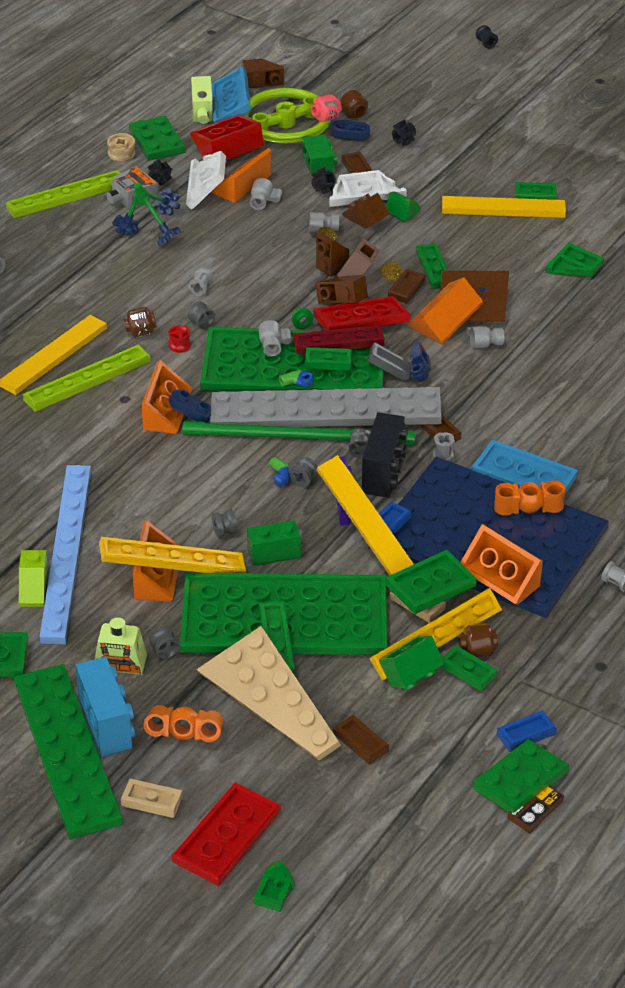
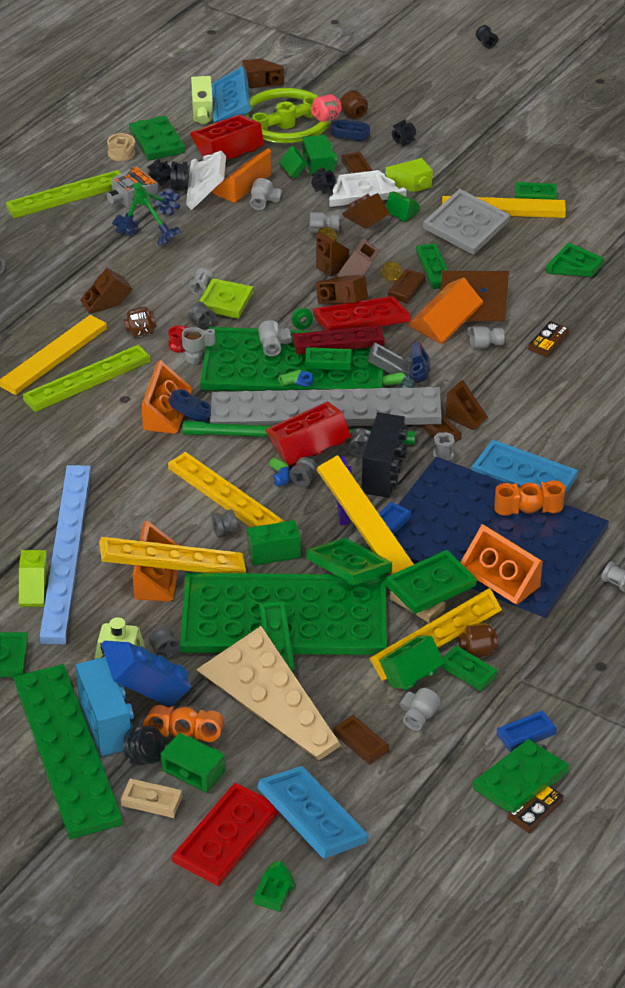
(106, 292): none -> reddish brown slope
(143, 745): none -> black wheel
(146, 672): none -> blue slope
(179, 175): none -> black wheel
(193, 342): none -> light grey piece
(193, 762): none -> green brick
(222, 491): none -> yellow tile
(227, 297): none -> lime plate
(293, 162): none -> green tile
(309, 433): none -> red slope
(312, 811): none -> dark azure plate
(349, 561): none -> green plate
(399, 379): none -> bright green arm
(411, 175): none -> lime slope
(419, 707): none -> light grey piece
(463, 407): none -> reddish brown slope
(466, 221): none -> light grey plate
(548, 339): none -> tile

